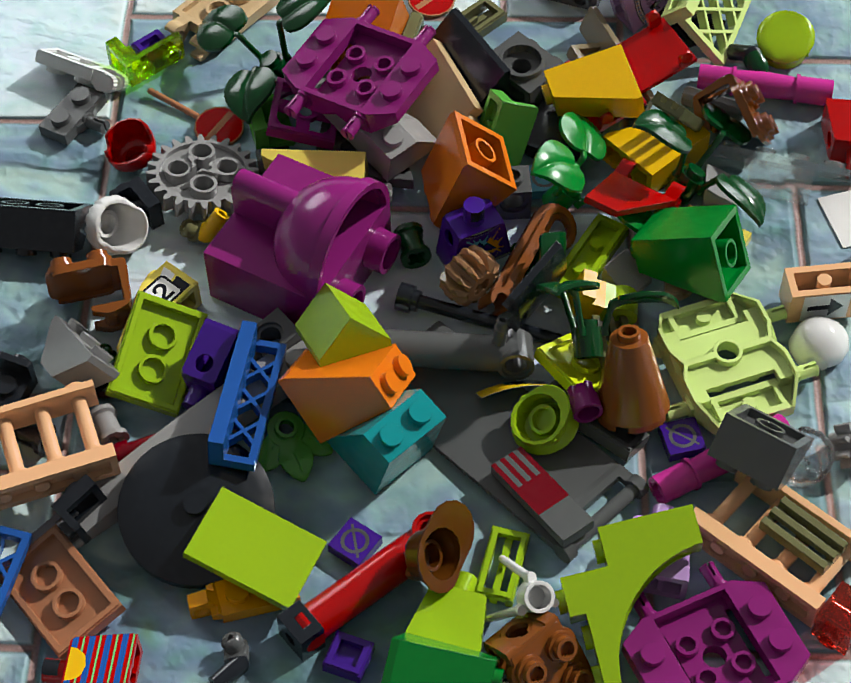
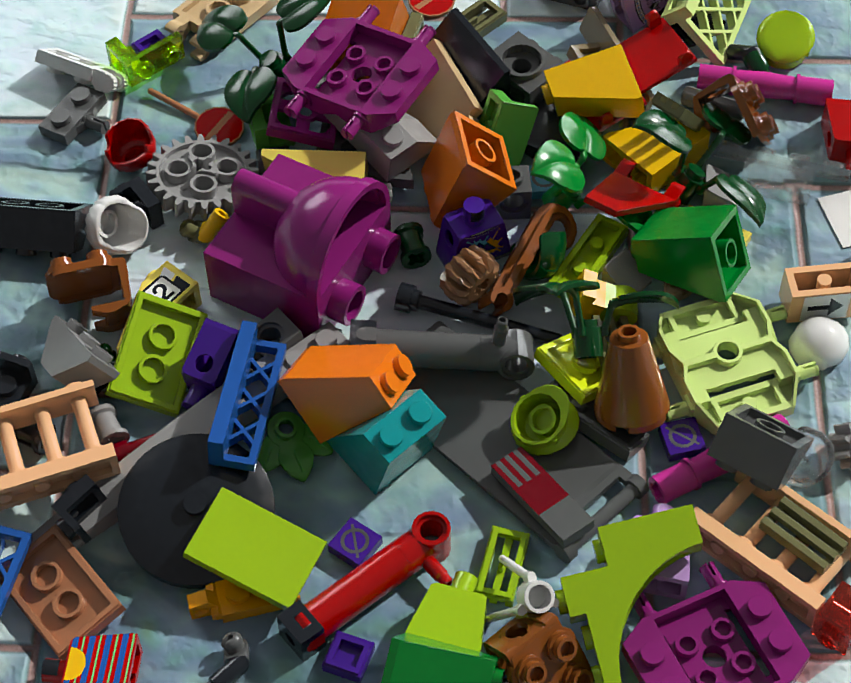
(339, 327): lime slope -> none
(440, 548): reddish brown piece -> none
(509, 385): yellow sticker -> none
(525, 297): black slope -> none
(584, 402): magenta hose -> none

